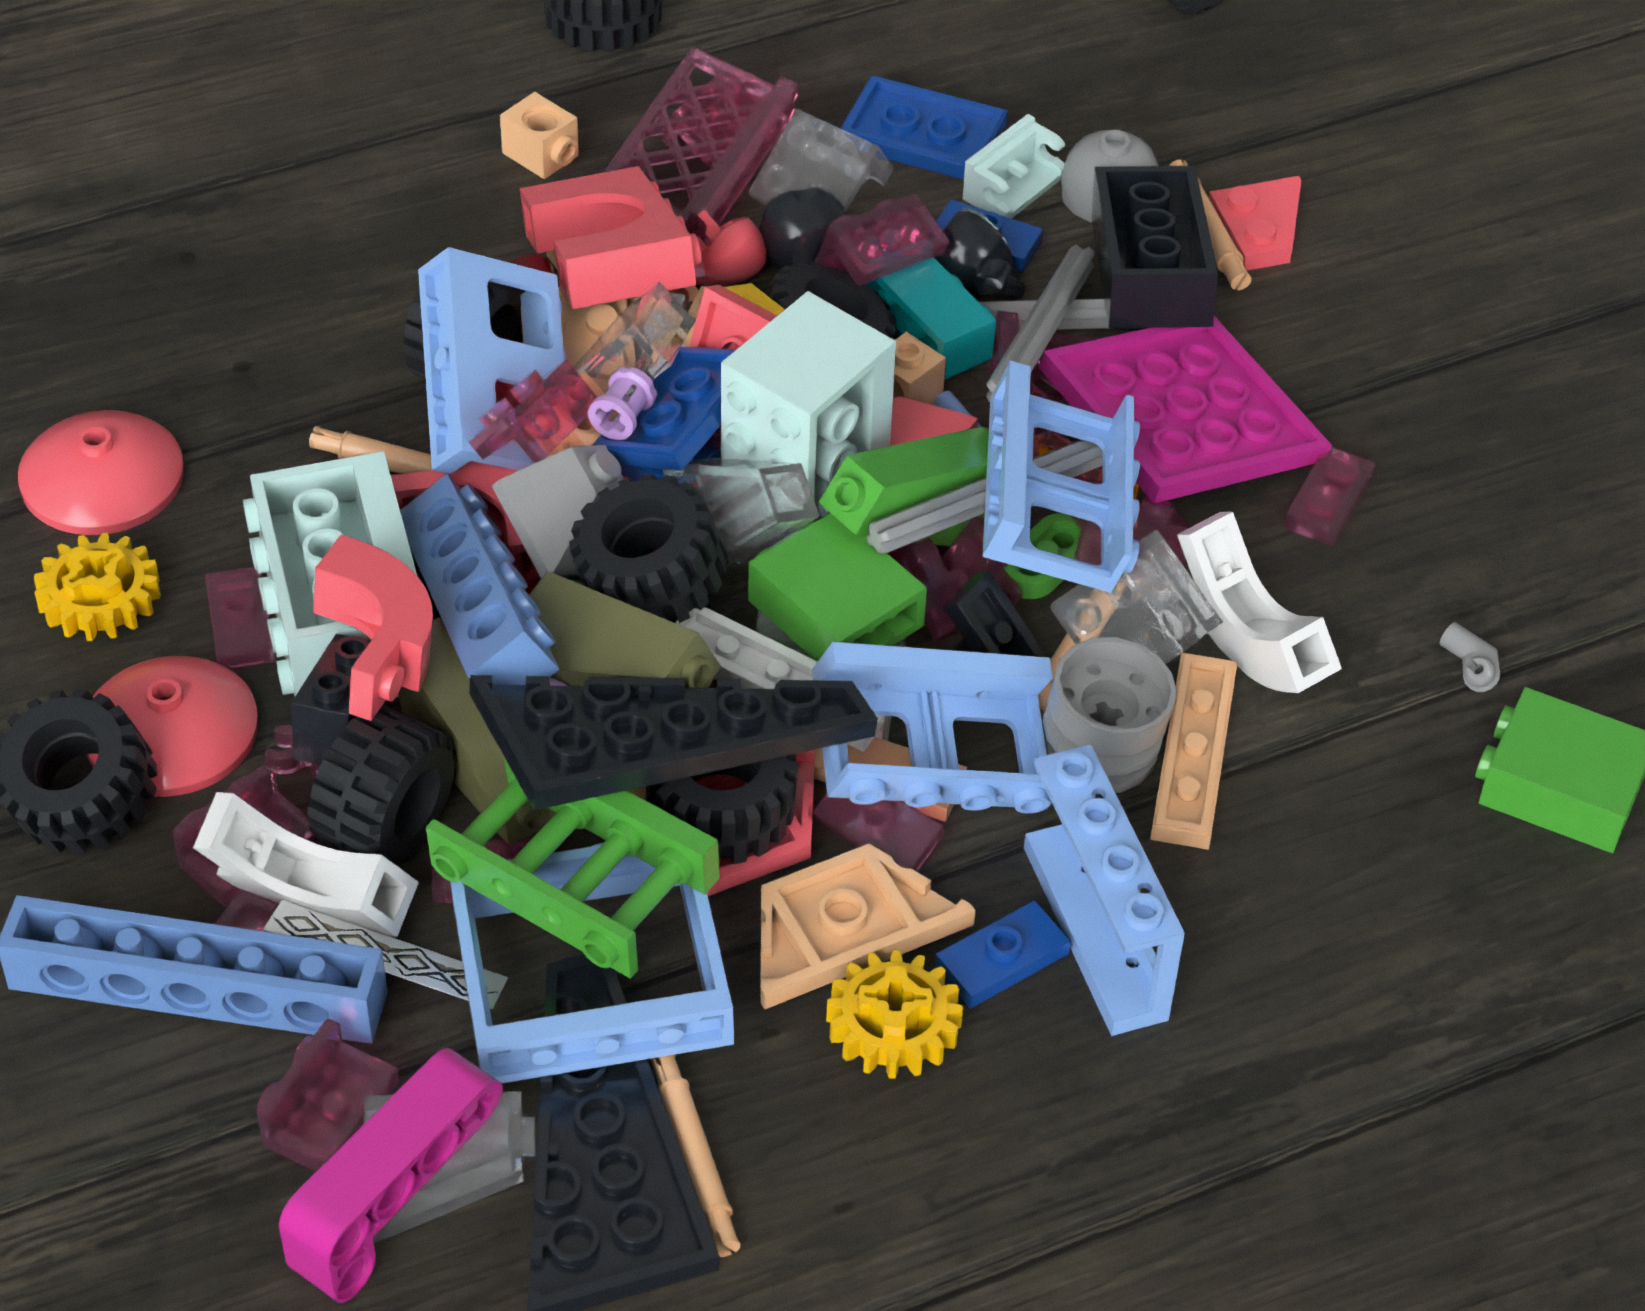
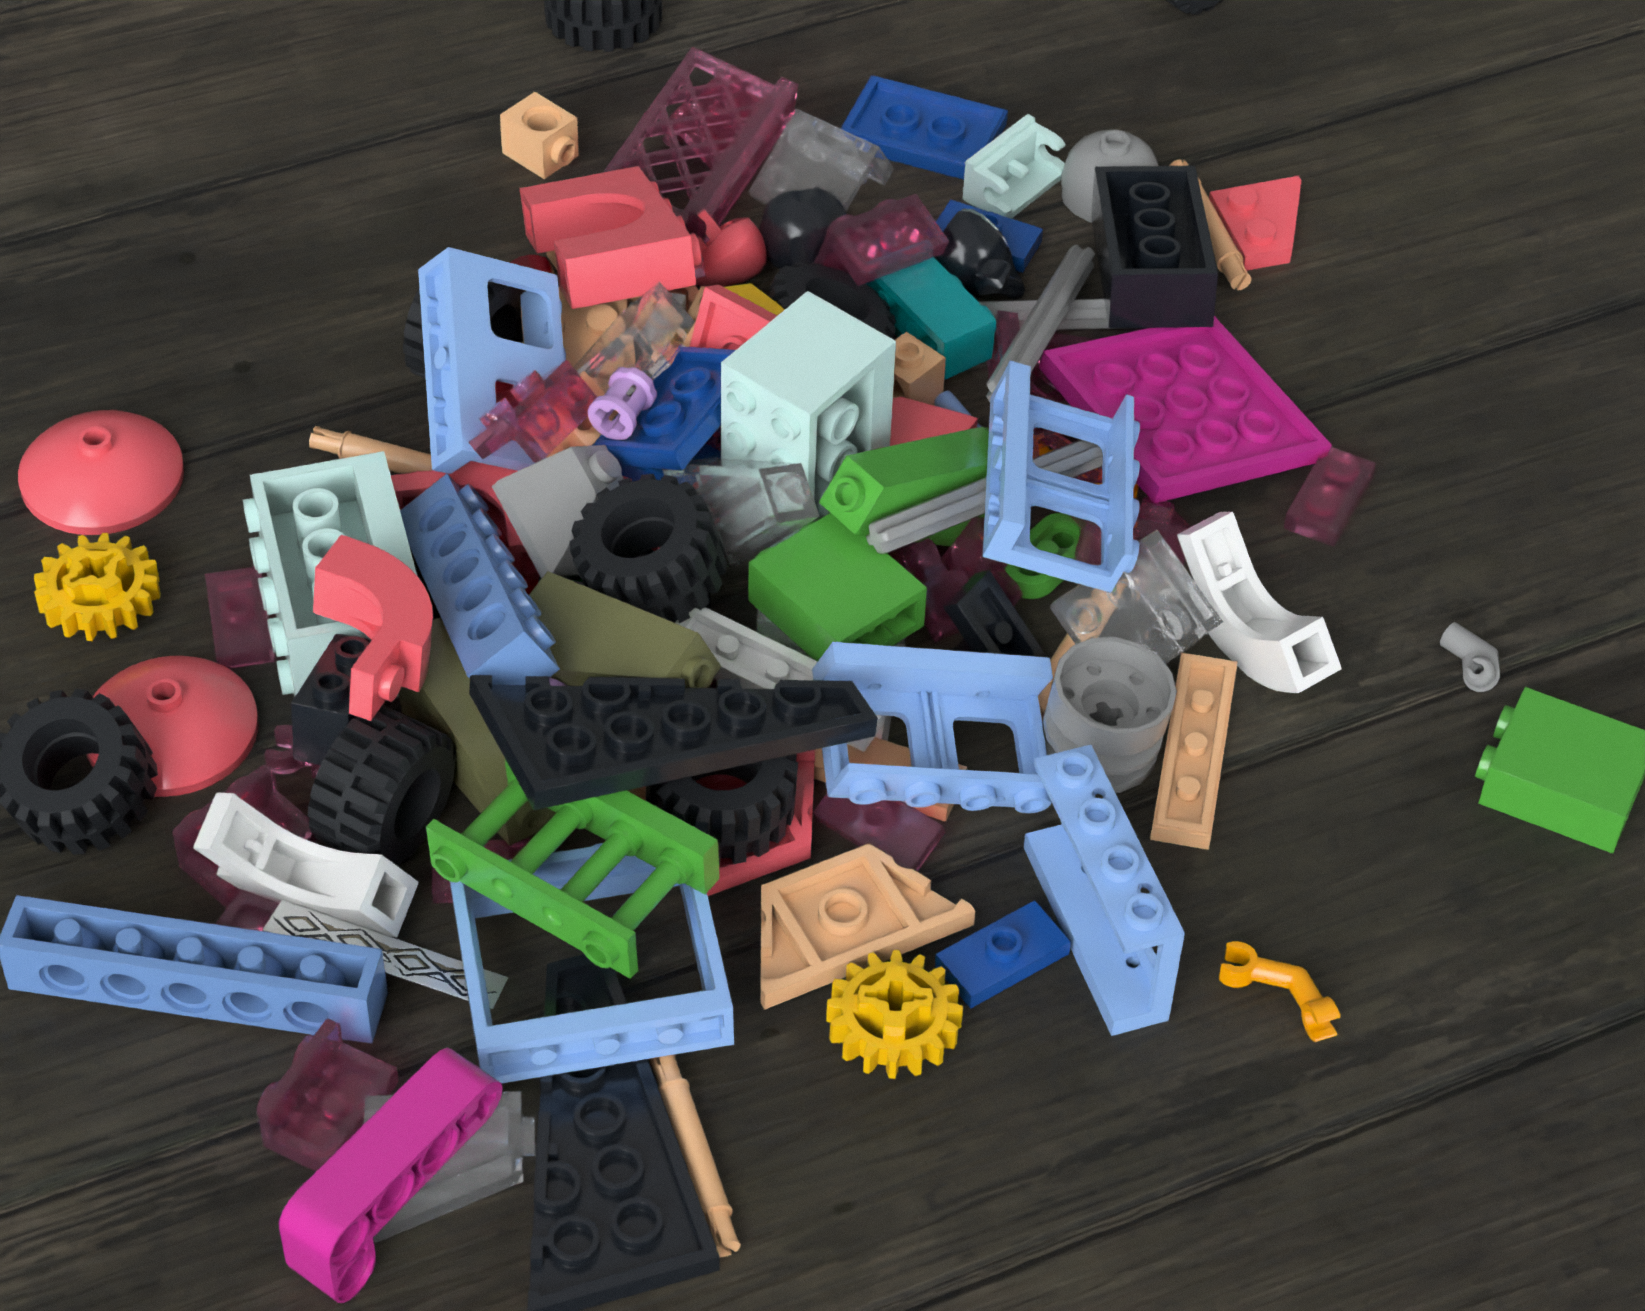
(1315, 1009): none -> light orange arm

